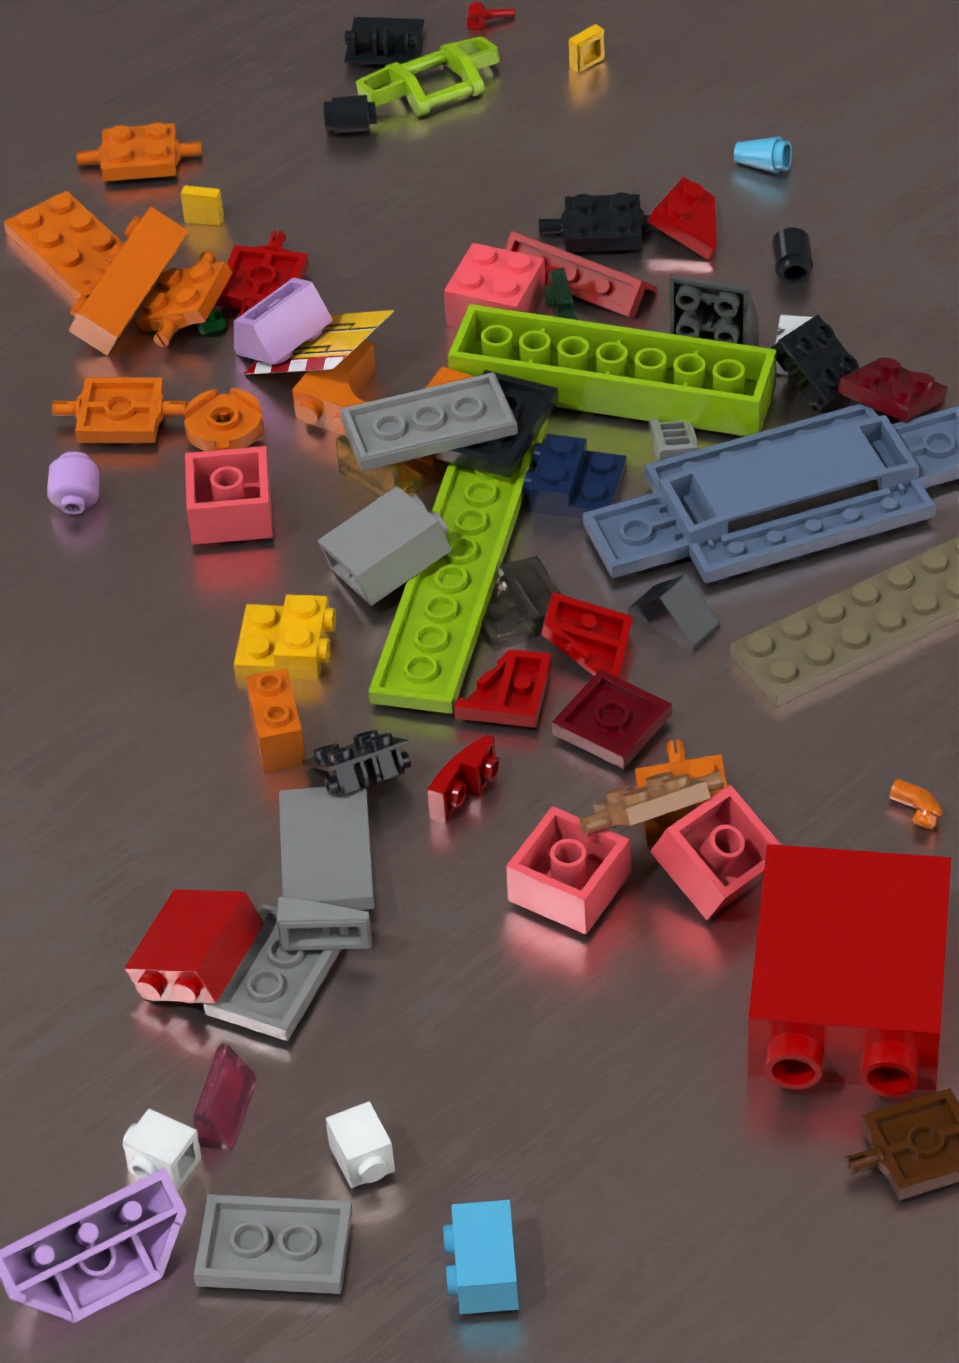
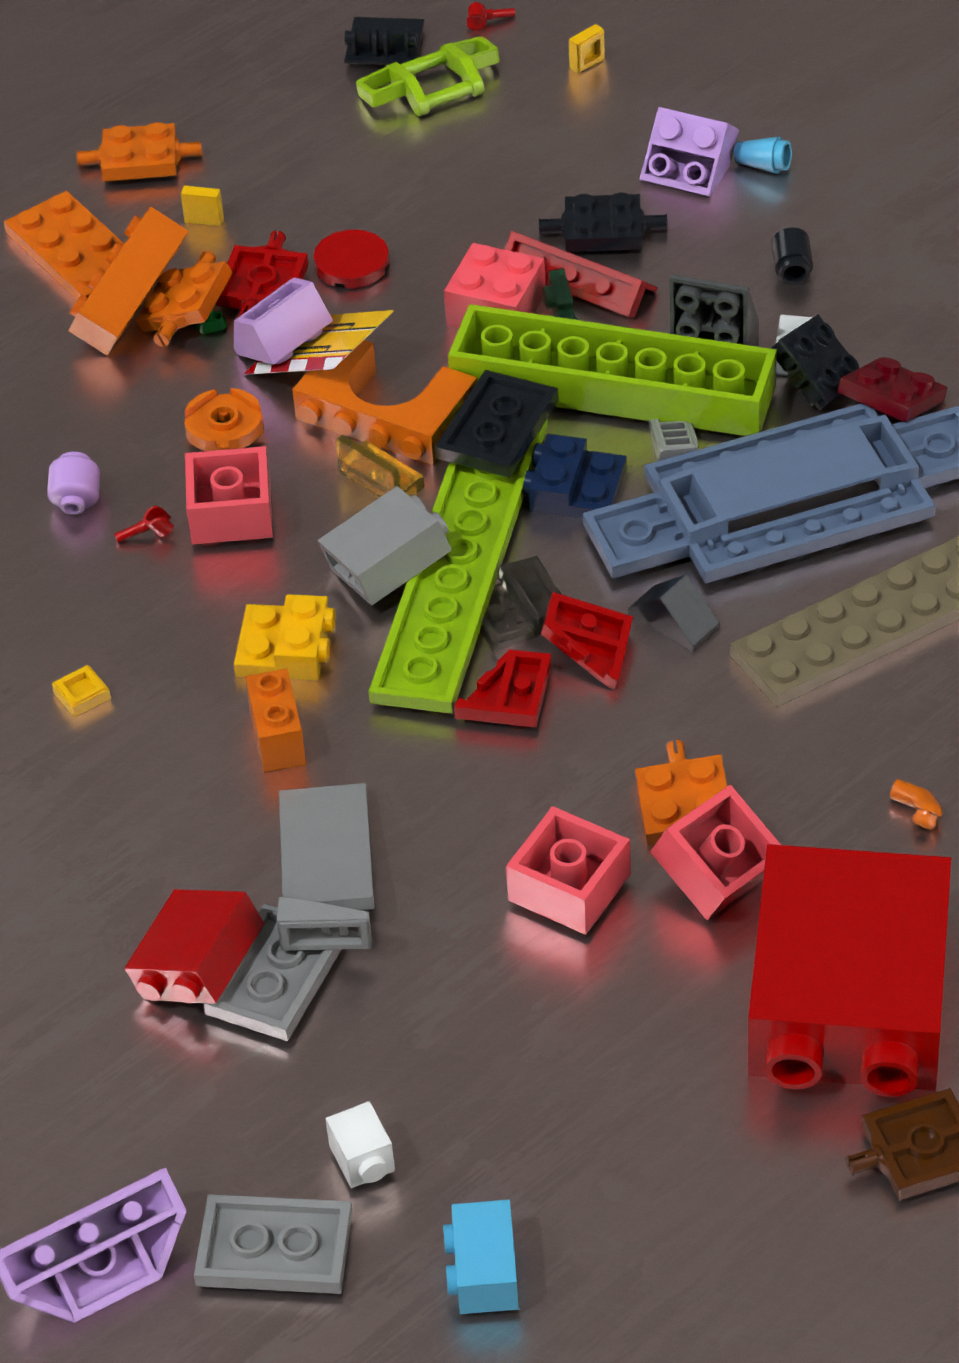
(81, 691): none -> yellow tile
(119, 409): orange plate -> none
(154, 518): none -> red hand
(161, 1143): white brick -> none
(224, 1100): clear pink slope -> none
(347, 763): black hinge -> none
(349, 114): black brick -> none
(351, 258): none -> red tile
(428, 421): light grey tile -> none
(463, 774): red slope -> none
(611, 719): dark red plate -> none
(658, 798): medium nougat plate -> none
(688, 152): none -> lavender slope
(688, 217): red wing -> none

